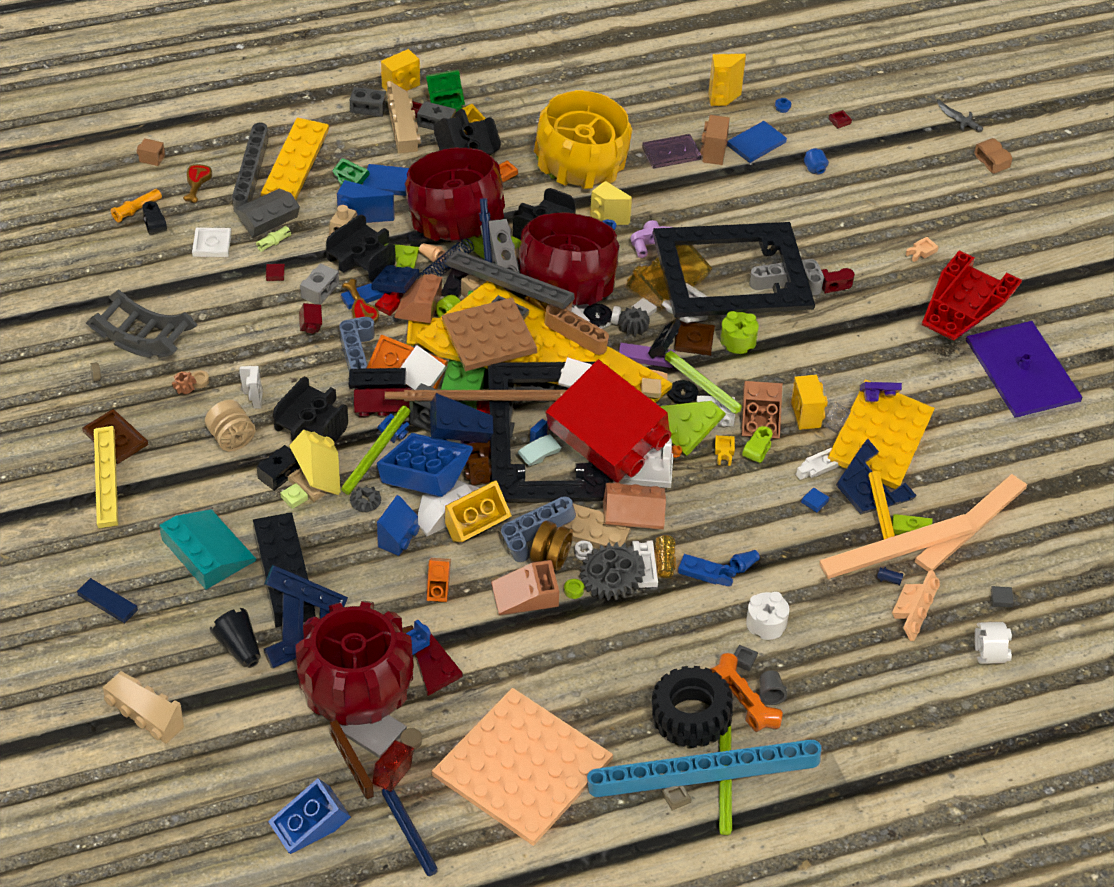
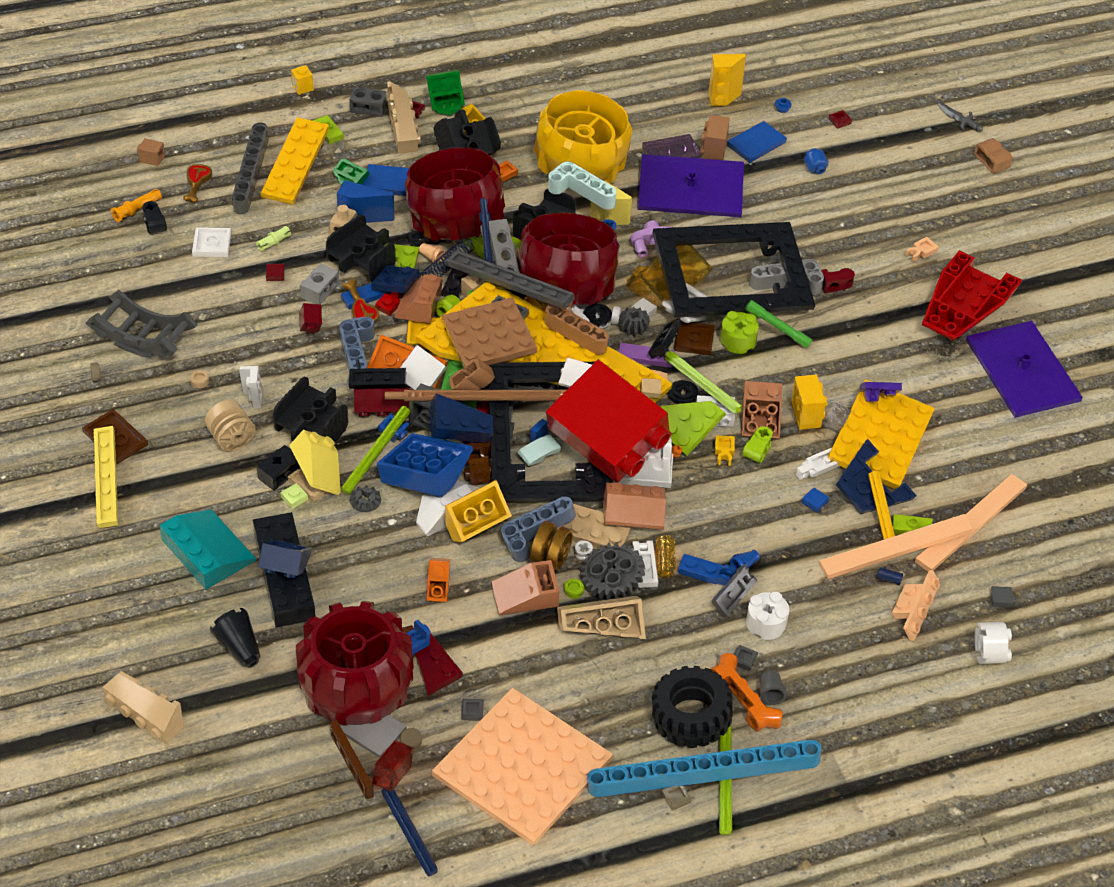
(107, 600): dark blue tile -> none
(184, 382): nougat gear -> none
(268, 212): dark grey slope -> none
(284, 558): none -> dark blue slope
(295, 591): dark blue plate -> none
(302, 79): none -> yellow brick
(309, 817): blue slope -> none
(334, 133): none -> lime plate
(397, 527): blue slope -> none
(402, 70): yellow brick -> none
(431, 113): dark grey brick -> none
(472, 377): none -> medium nougat brick
(472, 709): none -> dark grey tile
(584, 183): none -> light aqua beam
(605, 617): none -> tan wedge
(691, 185): none -> dark purple piece
(734, 590): none -> flat silver plate
(796, 335): none -> bright green piece

